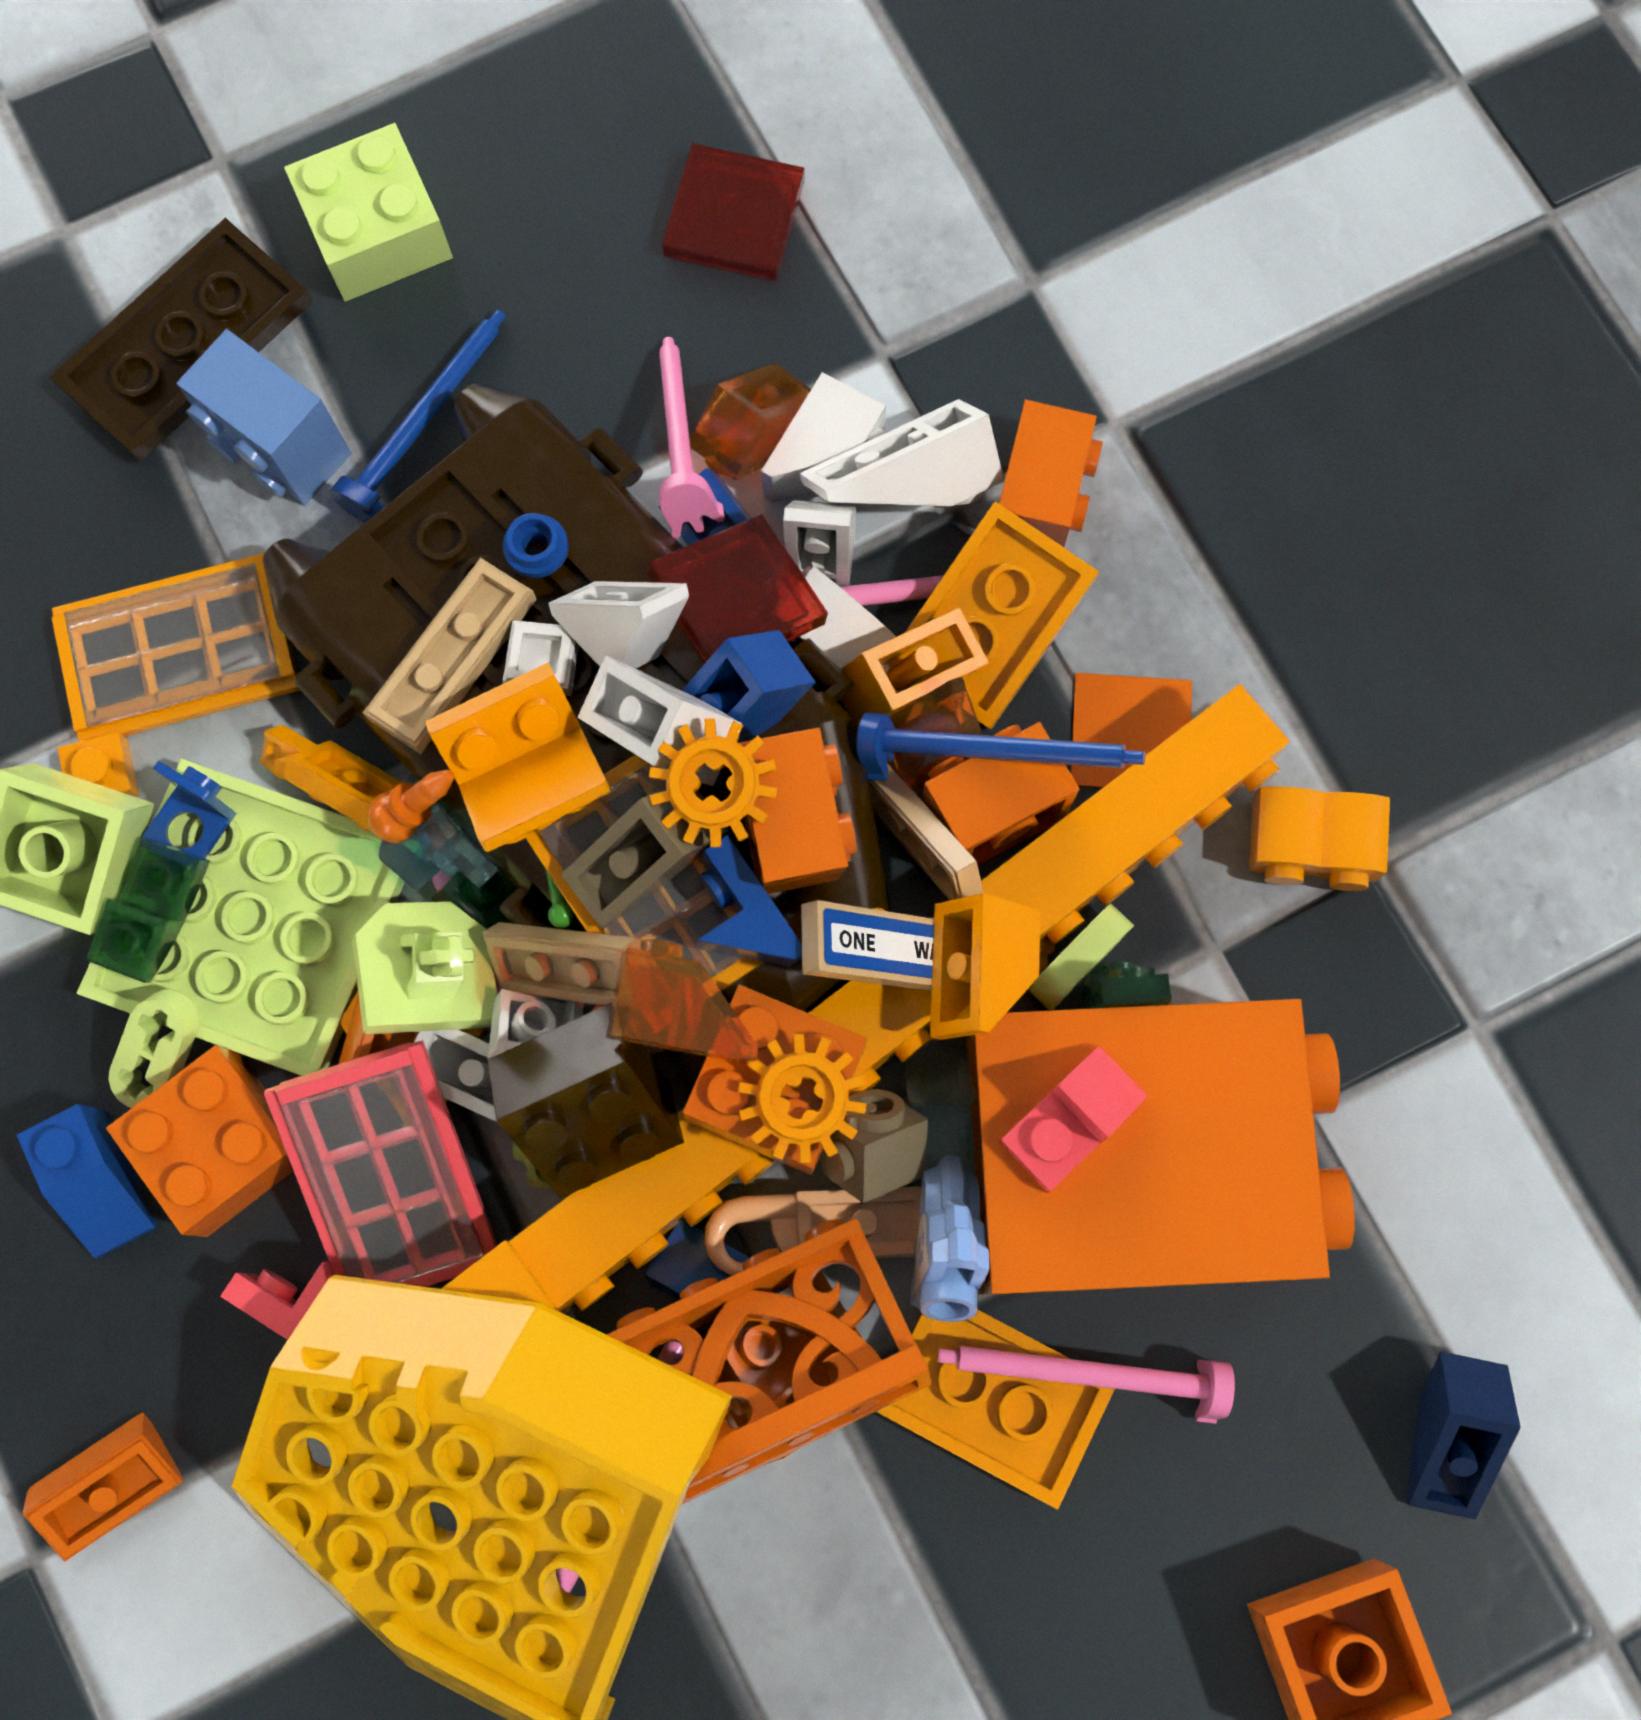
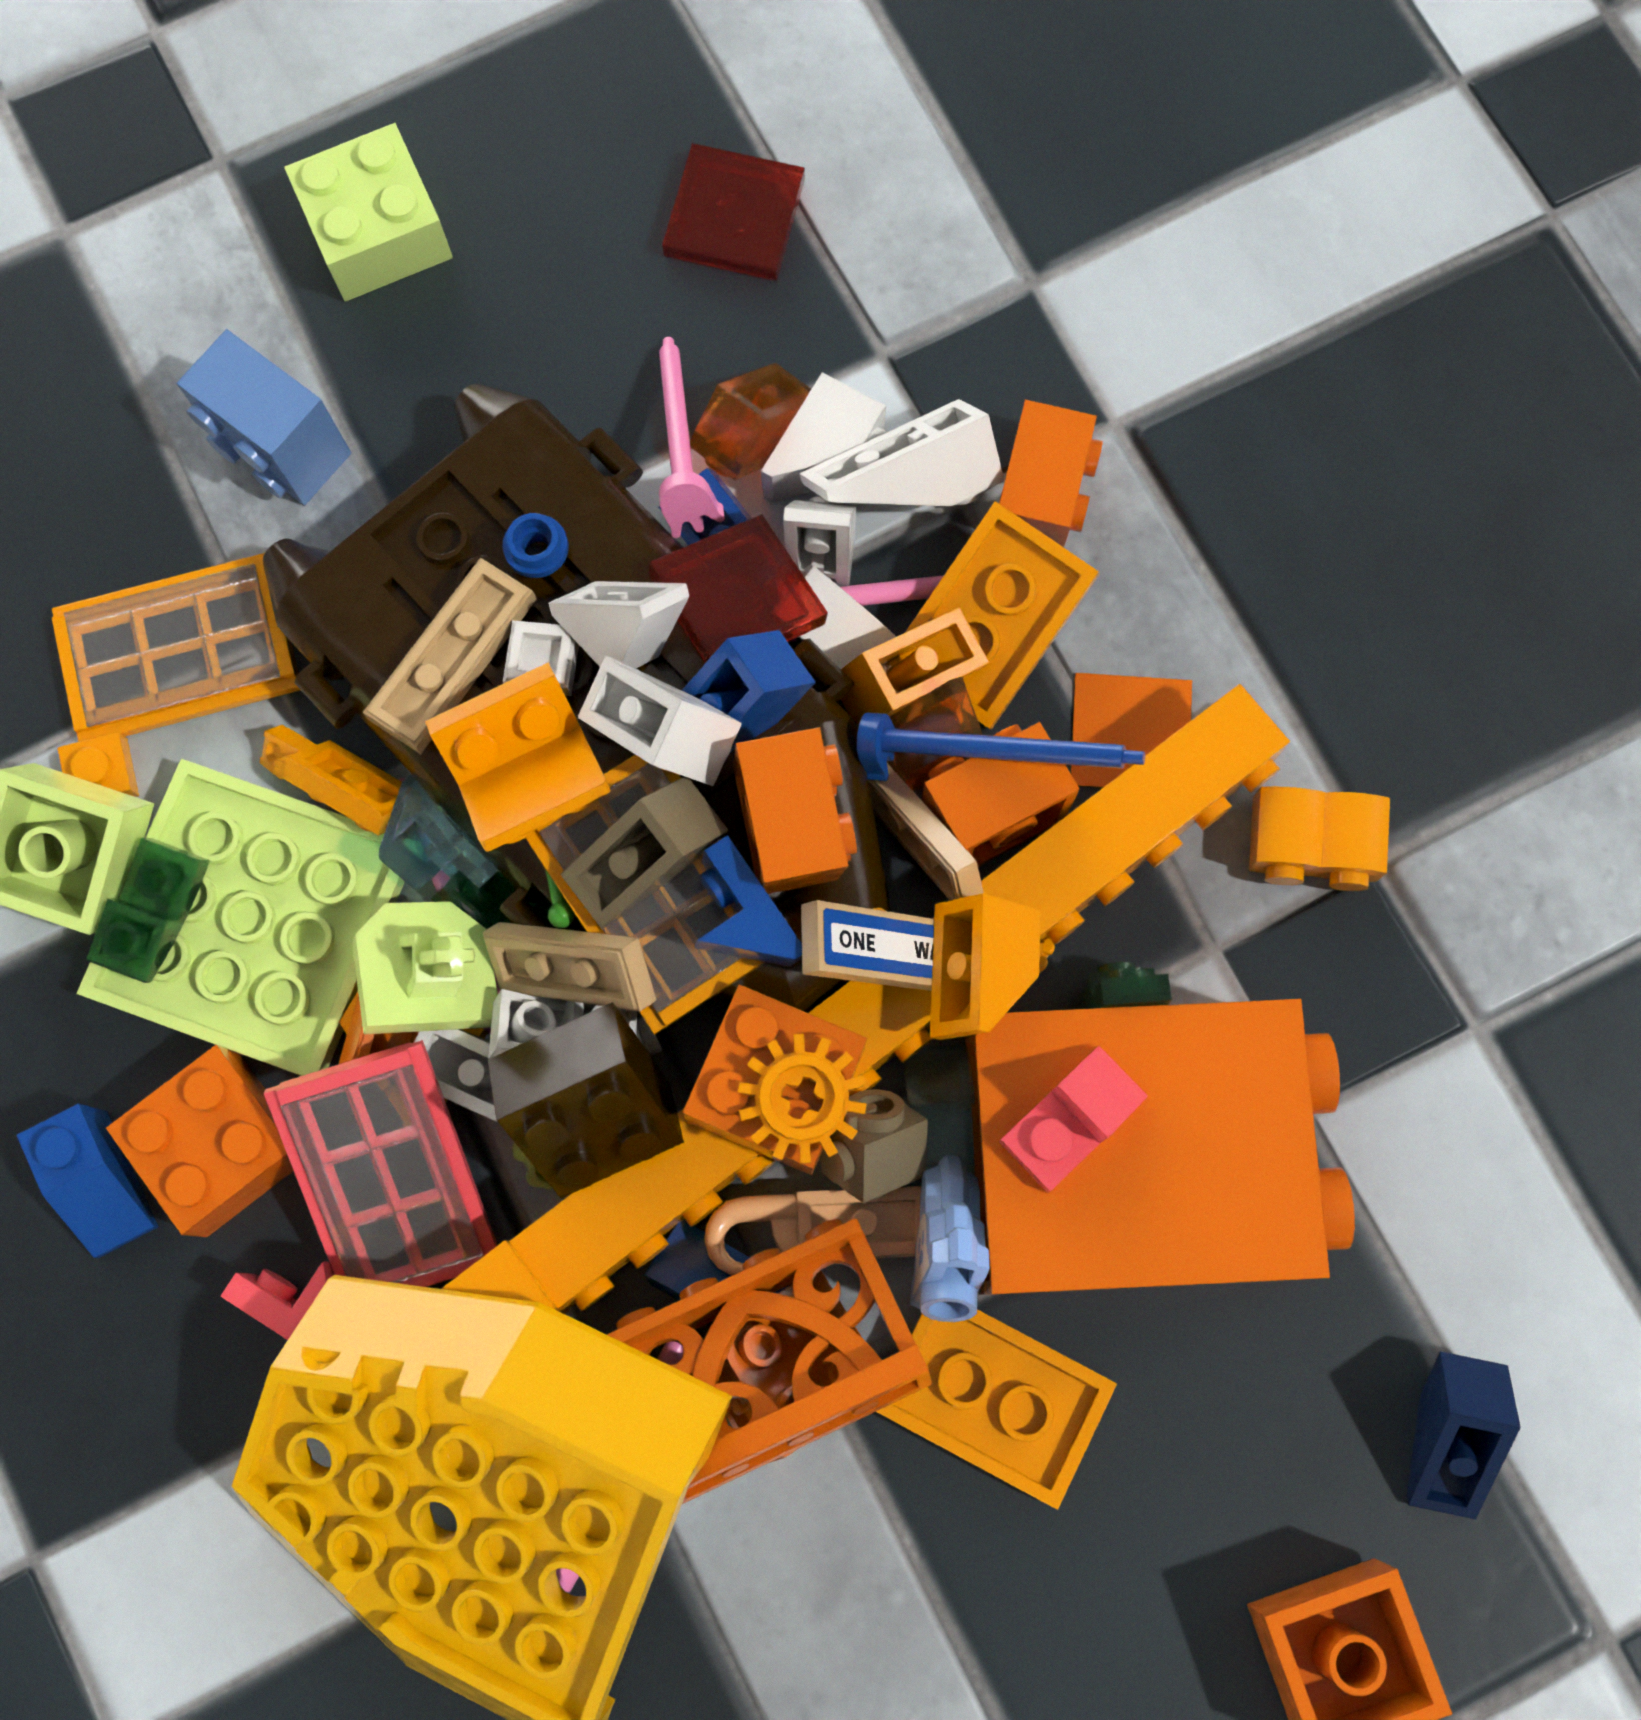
(101, 1487): orange slope -> none
(133, 364): dark brown plate -> none
(142, 1044): yellowish green beam -> none
(194, 795): blue bracket -> none
(360, 496): blue piece -> none
(400, 812): orange bar -> none
(675, 1006): clear orange slope -> none
(715, 753): light orange gear -> none
(1080, 957): yellowish green beam -> none
(1213, 1386): bright pink piece -> none

